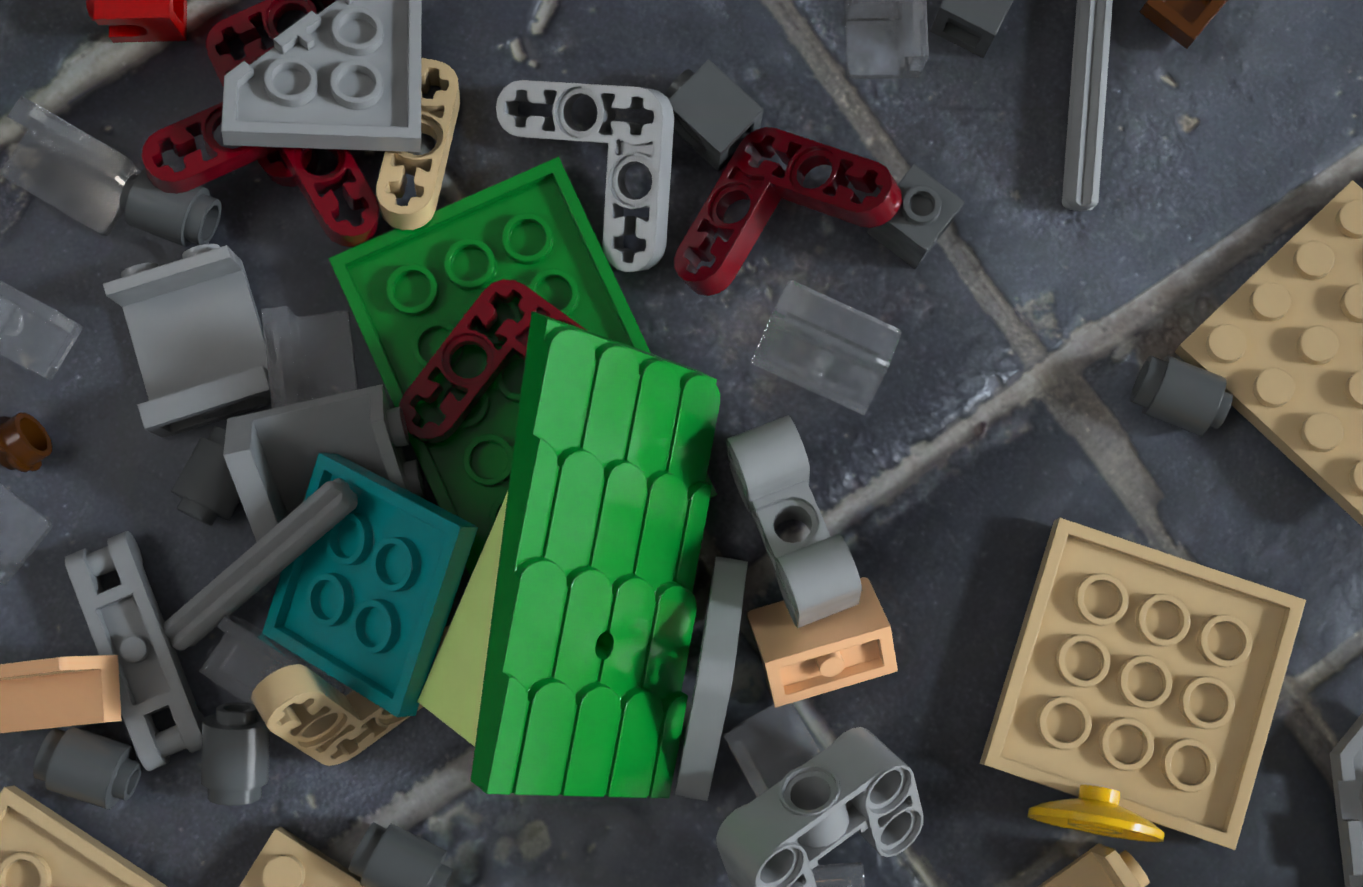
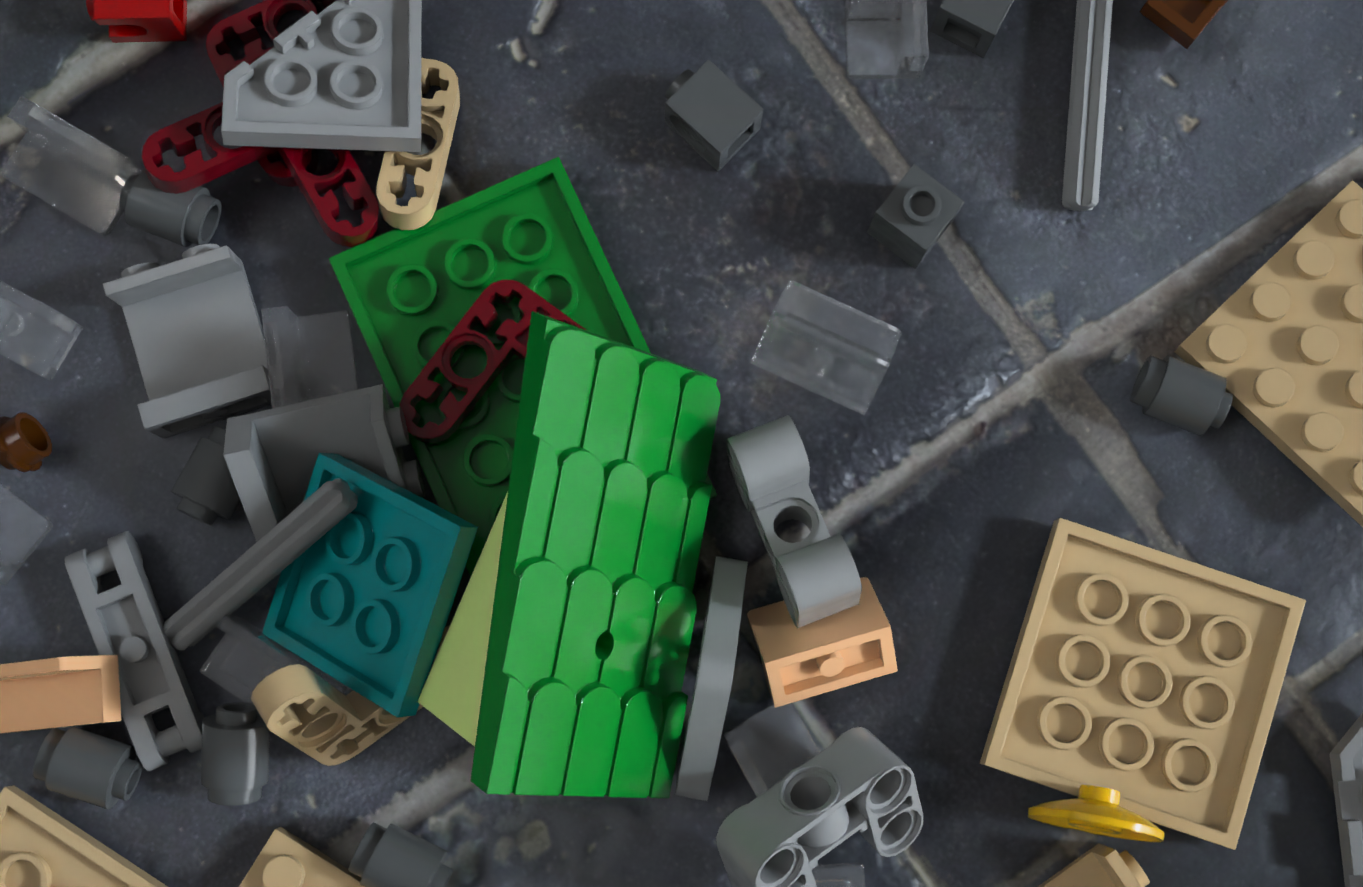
(626, 146): light grey beam -> none
(764, 188): dark red beam -> none

